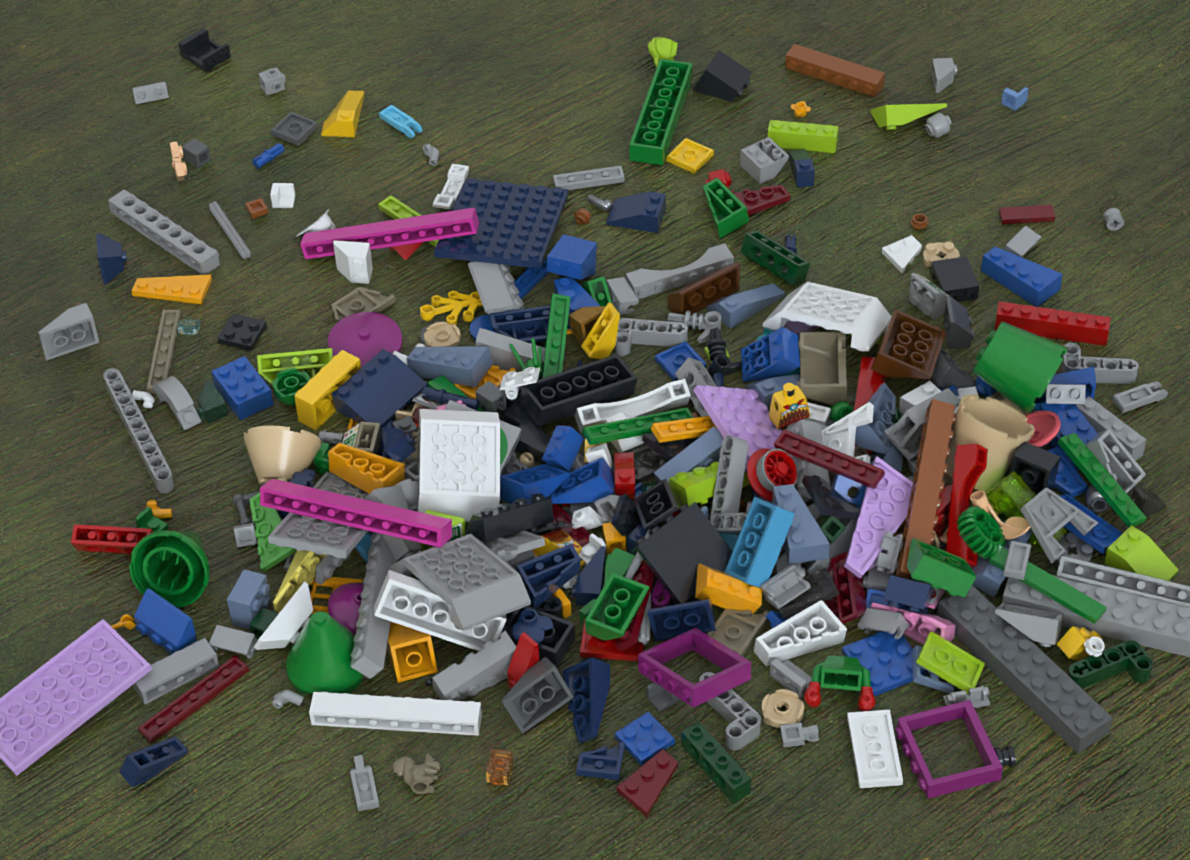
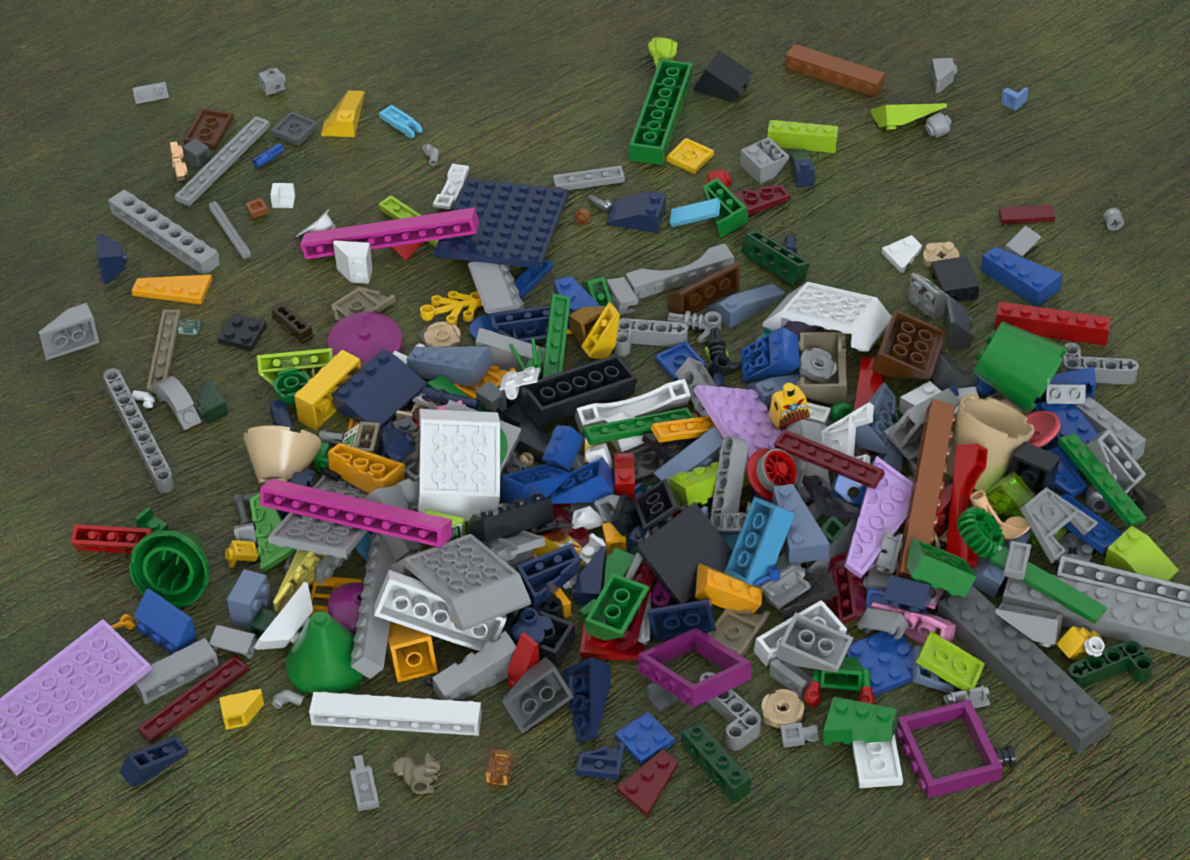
(157, 512): light orange arm -> none
(203, 51): black panel -> none
(209, 127): none -> reddish brown tile
(222, 161): none -> light grey plate
(240, 708): none -> yellow slope
(241, 551): none -> yellow bracket
(242, 388): blue brick -> none
(280, 414): none -> dark blue piece
(292, 323): none -> dark brown piece
(331, 474): none -> black piece
(573, 257): blue slope -> none
(695, 212): none -> medium azure tile
(773, 575): none -> blue hand
(775, 618): blue plate -> none
(800, 109): light orange plate -> none
(813, 645): none -> light grey slope
(820, 373): none -> light grey plate
(858, 721): none -> green wedge
(919, 221): dark orange plate -> none
(1139, 396): light grey hinge -> none

